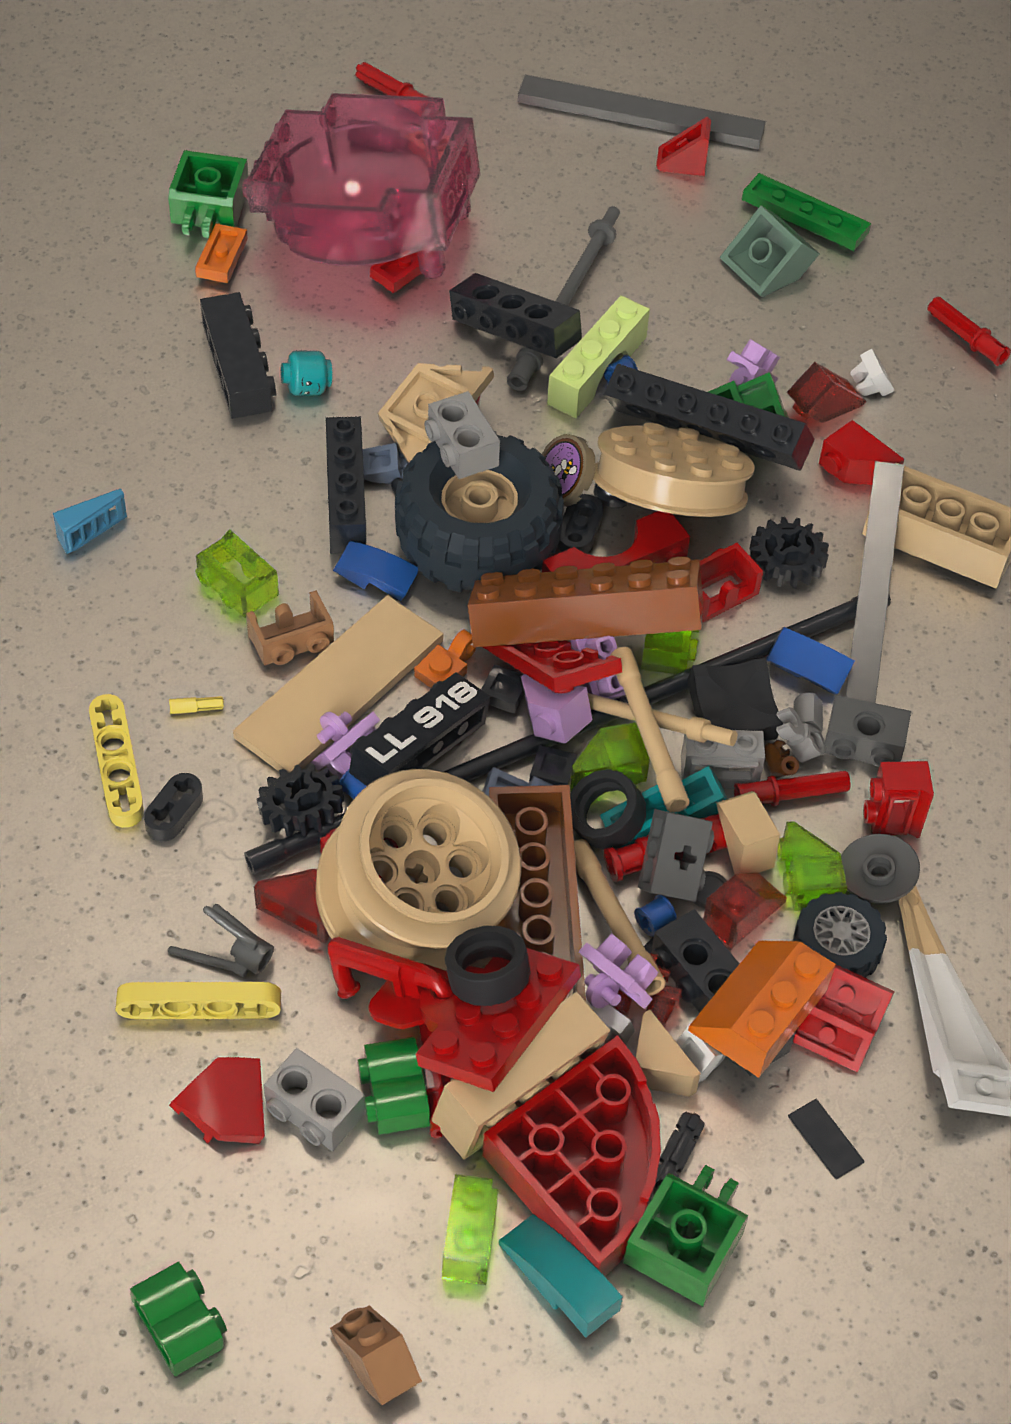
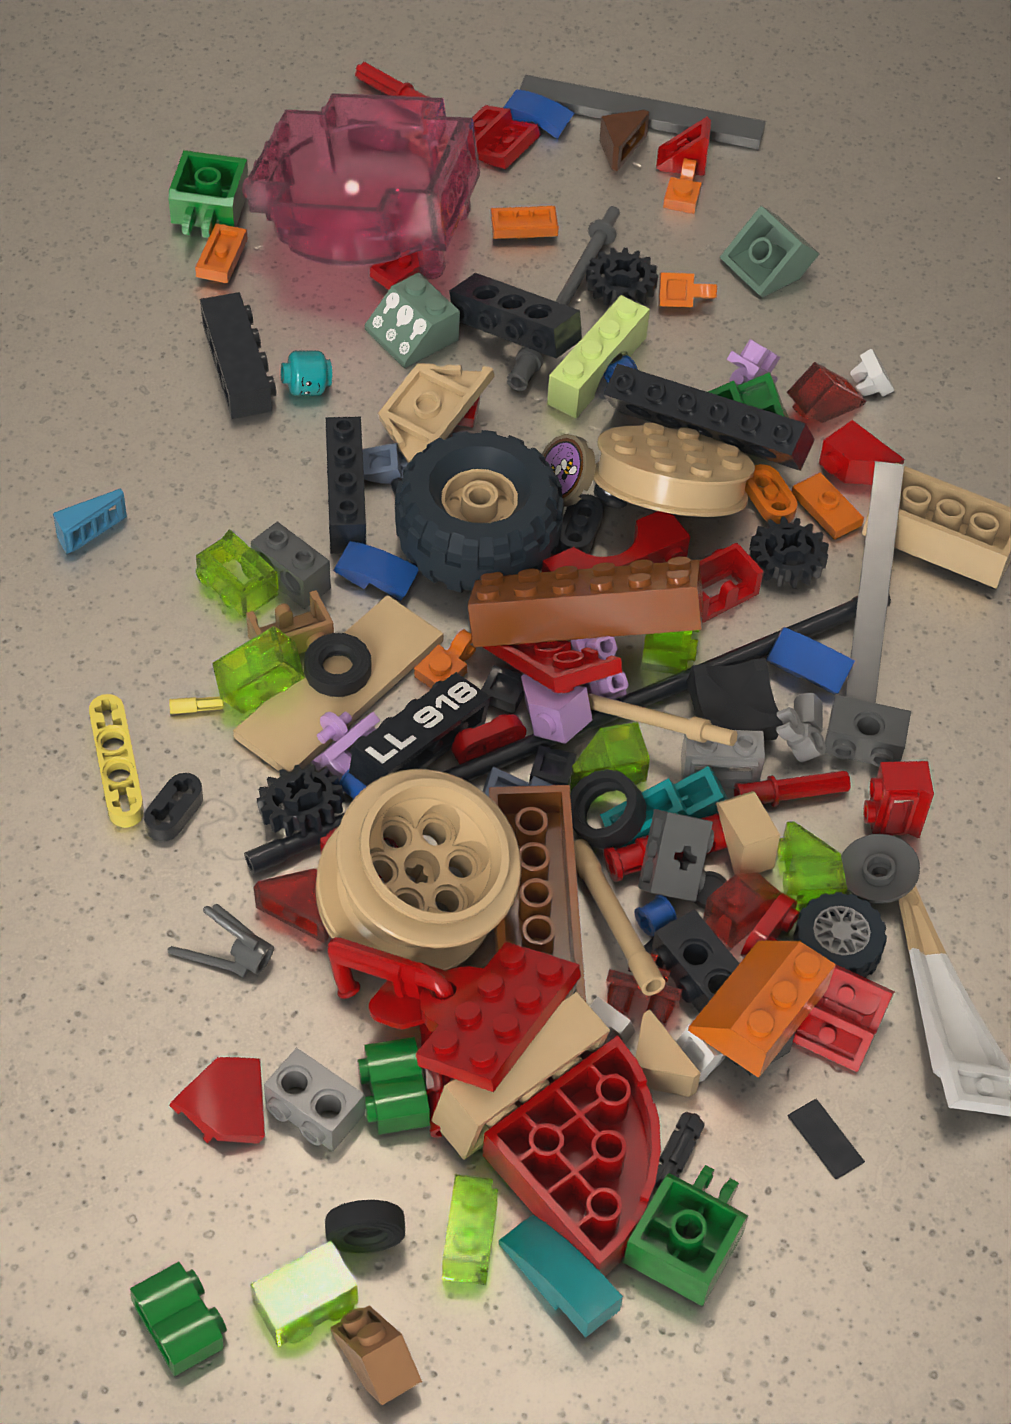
(198, 1000): light yellow beam -> none
(258, 670): none -> clear neon green brick
(297, 563): none -> dark grey brick
(305, 1294): none -> clear neon green brick
(337, 645): none -> black tyre
(365, 1226): none -> black tyre
(414, 321): none -> sand green slope
(462, 435): light grey brick -> none
(487, 737): none -> red plate
(494, 986): black tyre -> none
(501, 138): none -> red slope
(524, 222): none -> orange plate
(540, 110): none -> blue slope
(605, 986): lavender hips -> none
(621, 276): none -> black gear
(622, 135): none -> reddish brown slope
(667, 777): tan piece -> none
(679, 290): none -> orange plate
(683, 192): none -> orange plate
(773, 497): none -> orange plate
(778, 918): none -> red plate
(779, 761): reddish brown arm -> none
(806, 211): green plate -> none
(827, 505): none -> orange plate
(978, 338): red axle -> none

